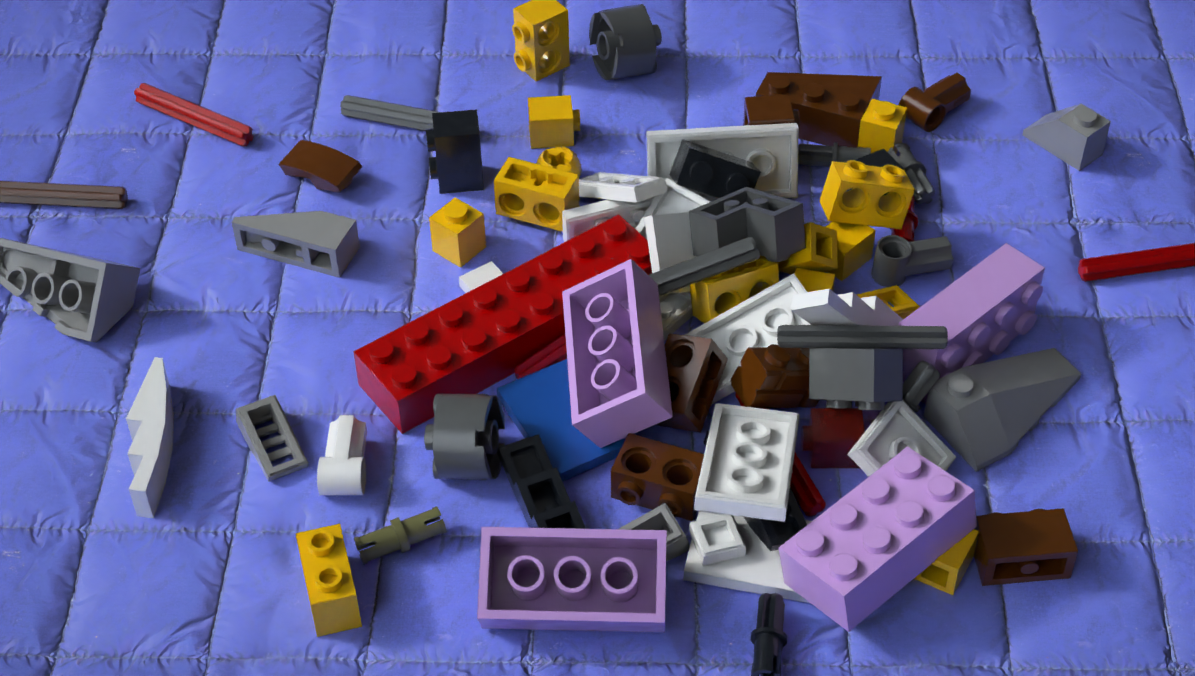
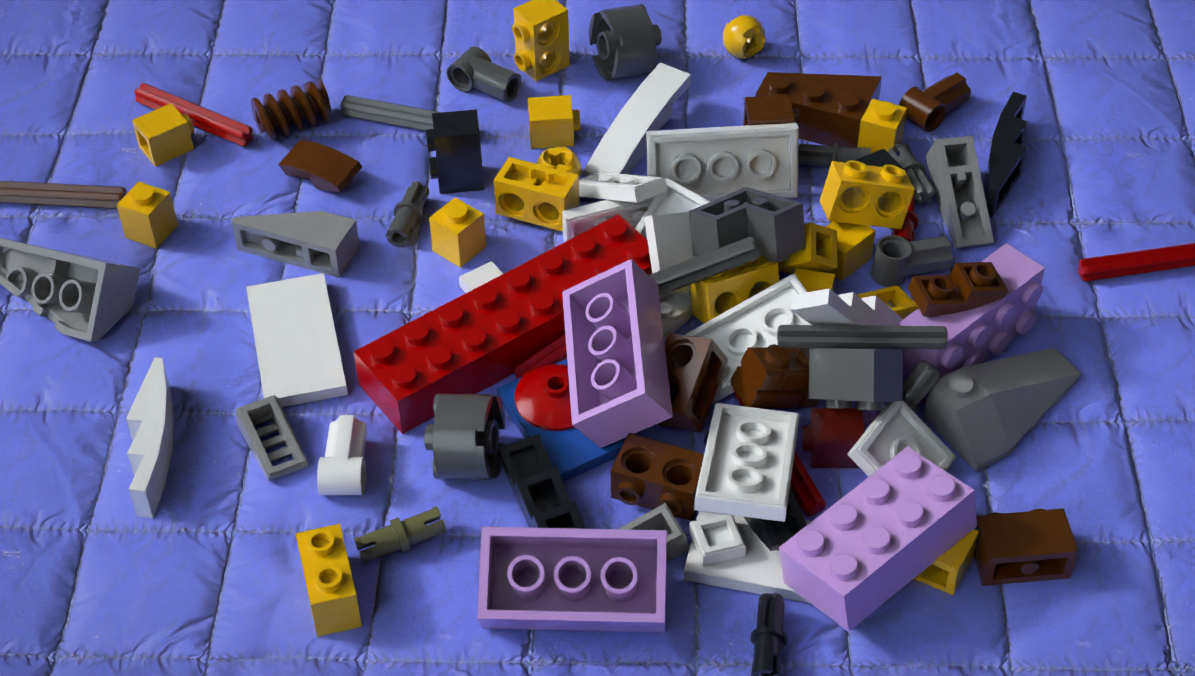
(147, 214): none -> yellow brick
(164, 134): none -> yellow brick
(292, 108): none -> reddish brown piece
(296, 340): none -> white tile
(407, 215): none -> dark grey axle
(477, 71): none -> dark grey piece
(540, 403): none -> red dish
(645, 111): none -> white slope
(711, 170): black brick -> none
(743, 36): none -> yellow piece
(960, 191): none -> light grey slope
(964, 289): none -> reddish brown slope
(1006, 153): none -> black slope
(1071, 134): light grey slope -> none

